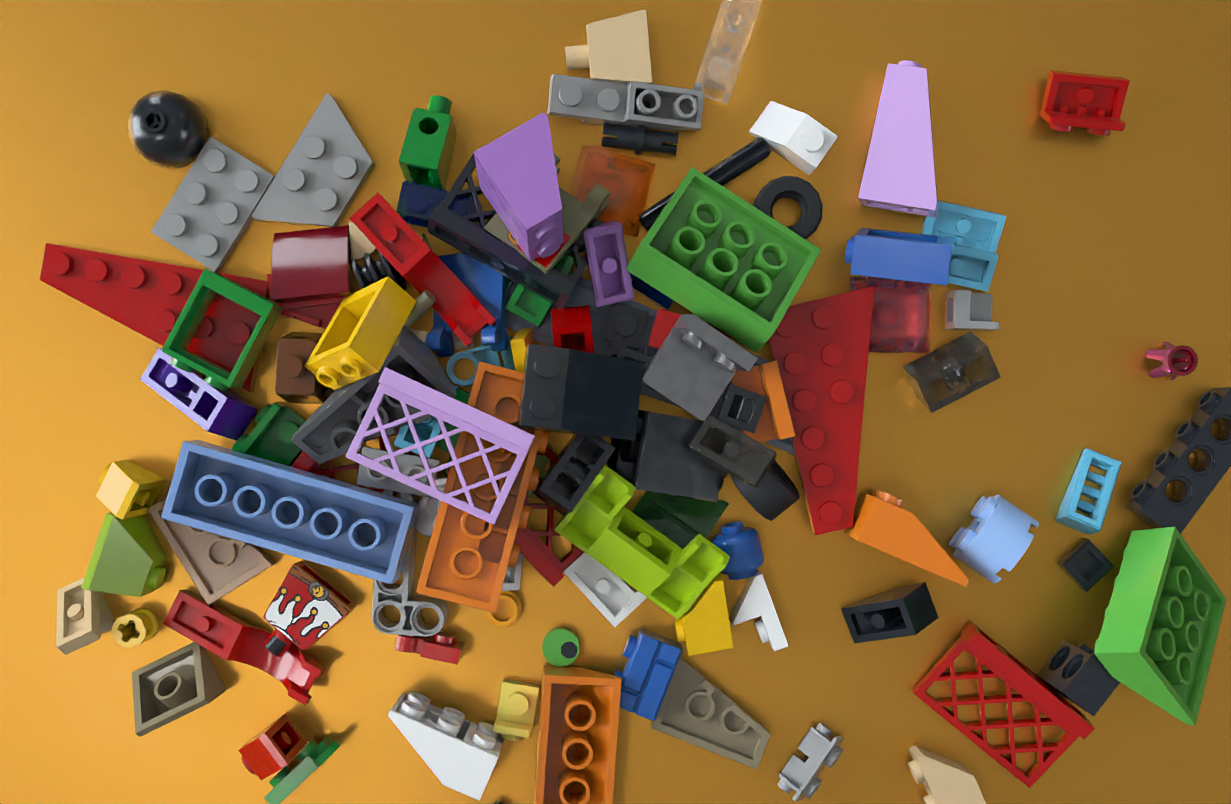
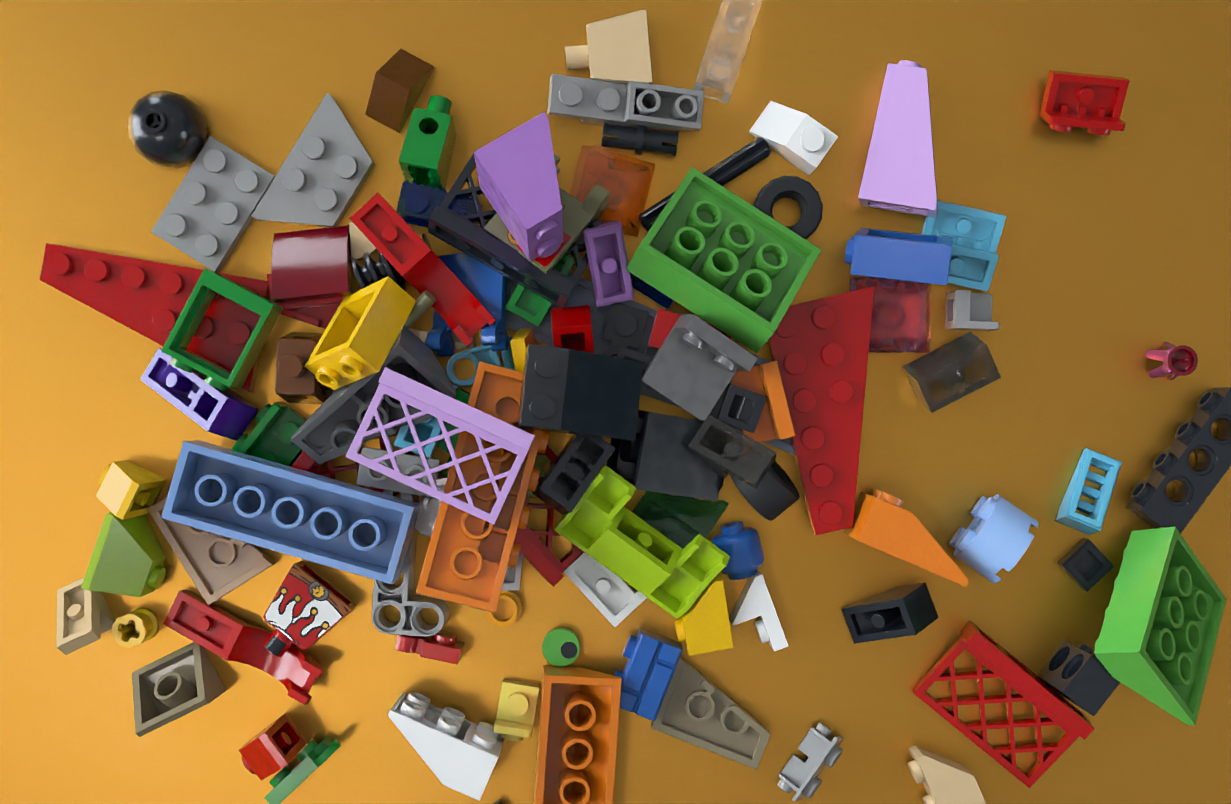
(397, 89): none -> reddish brown slope

